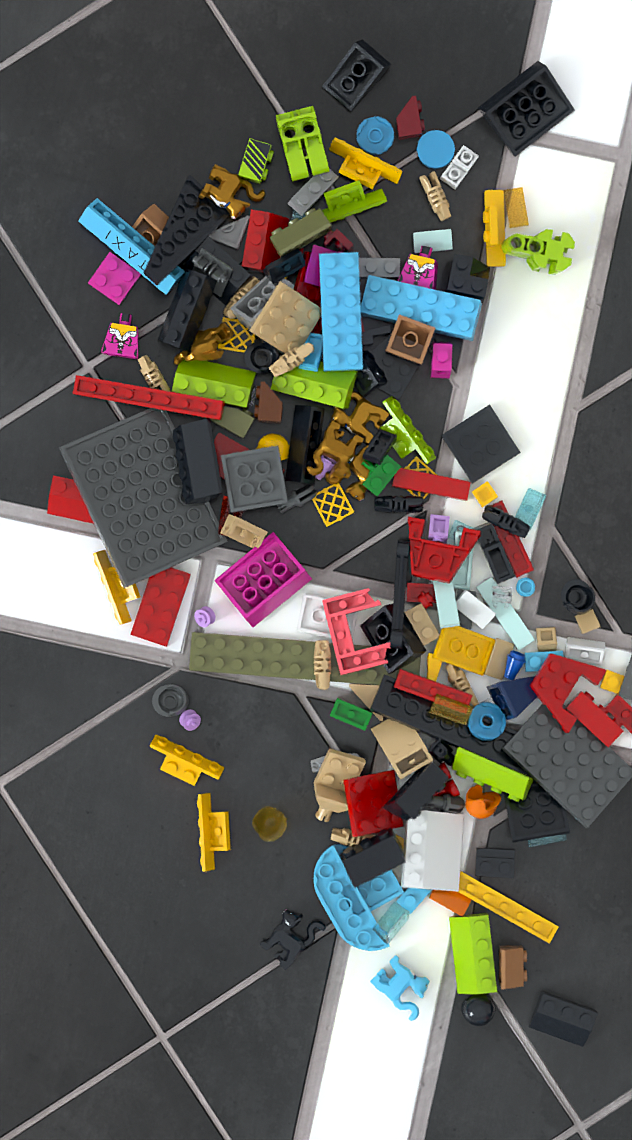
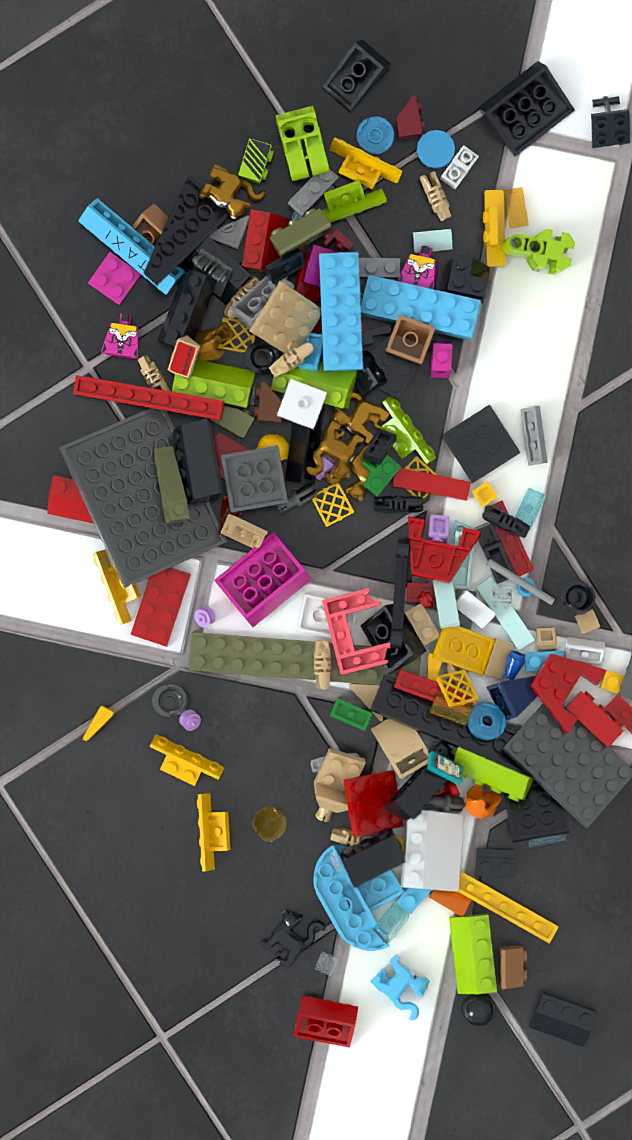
(99, 720): none -> yellow slope
(171, 486): none -> olive slope
(184, 357): none -> slope
(302, 404): none -> white plate
(326, 963): none -> clear tile
(326, 1021): none -> red slope
(335, 860): none -> clear tile
(445, 767): none -> tile
(467, 683): none -> yellow window
(521, 582): none -> light grey bar
(534, 435): none -> light grey plate
(609, 127): none -> black plate

